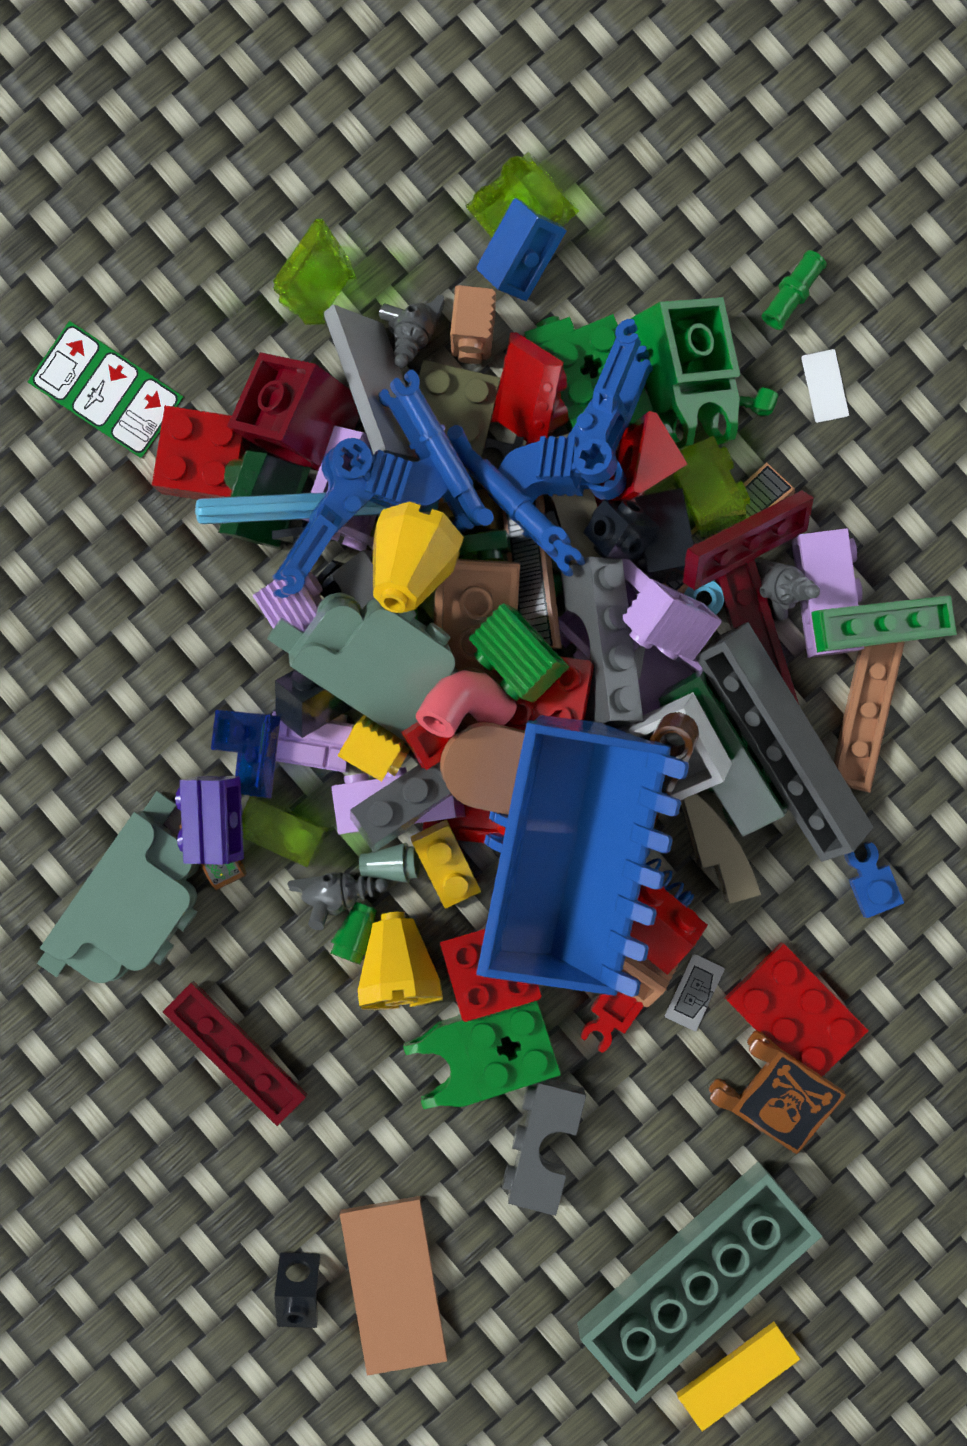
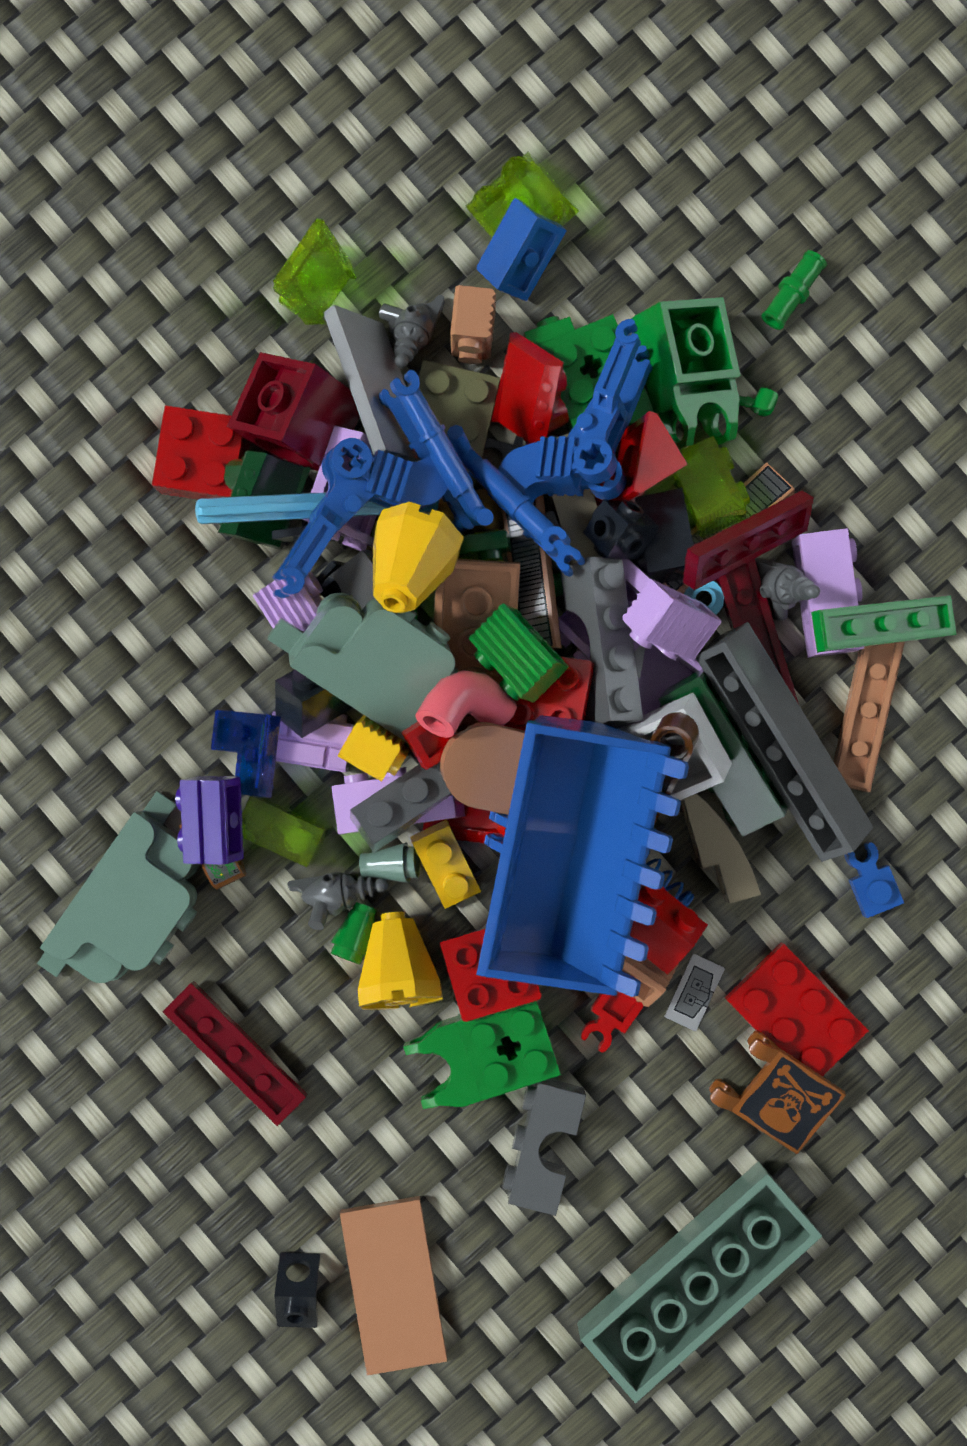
(104, 389): sticker -> none
(738, 1376): yellow tile -> none
(825, 386): white sticker -> none

